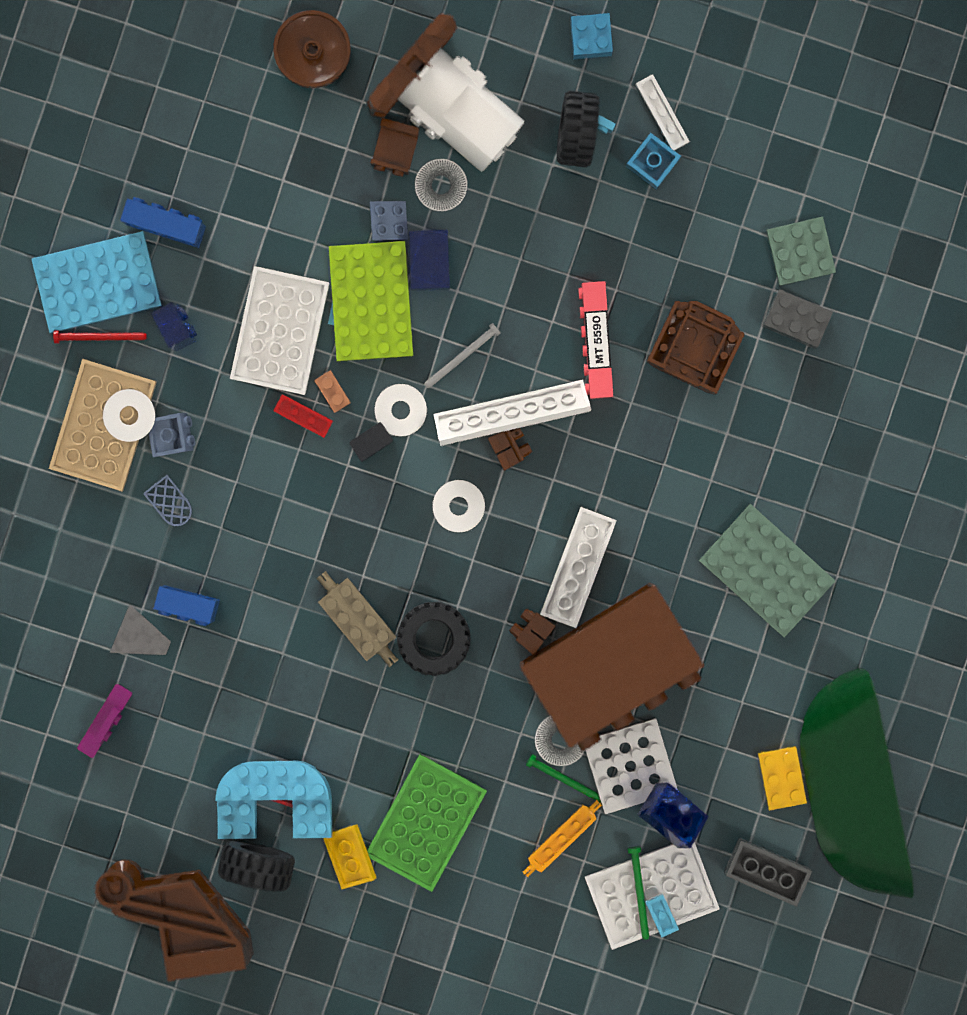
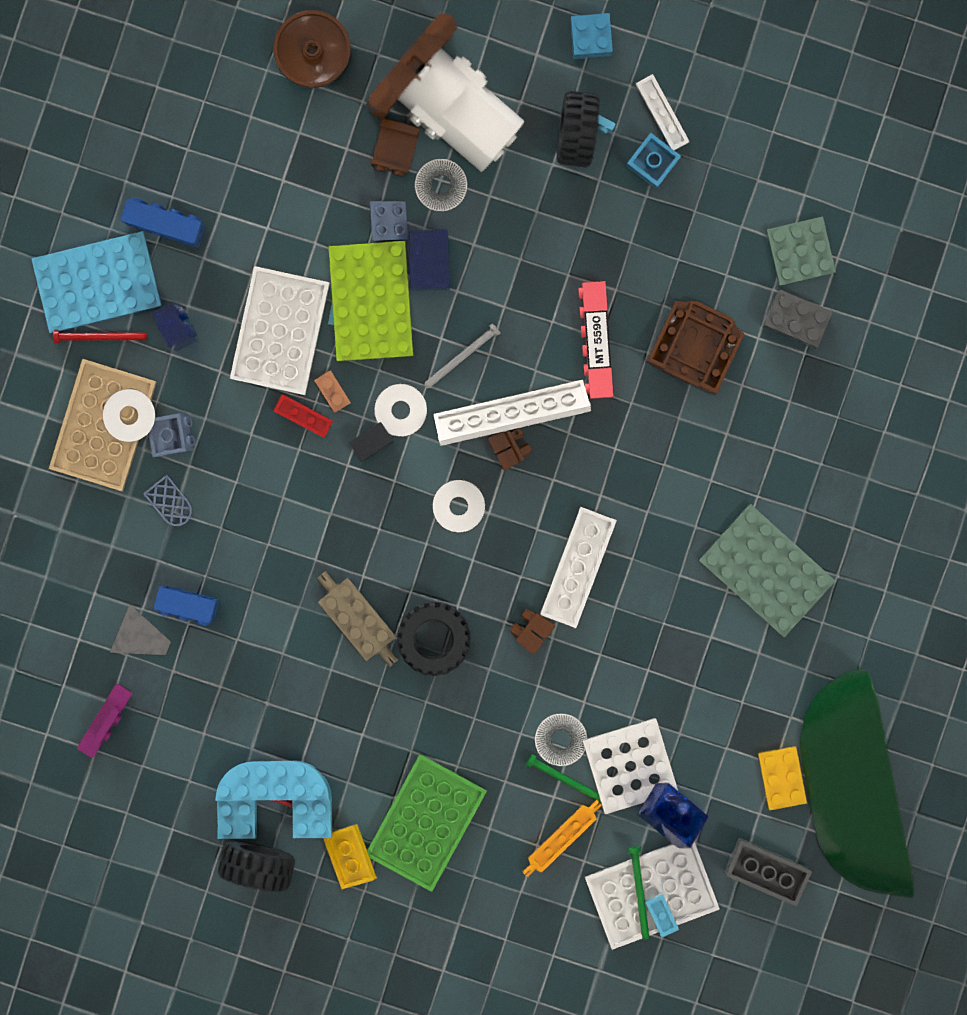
(194, 920): reddish brown piece -> none
(612, 667): reddish brown brick -> none

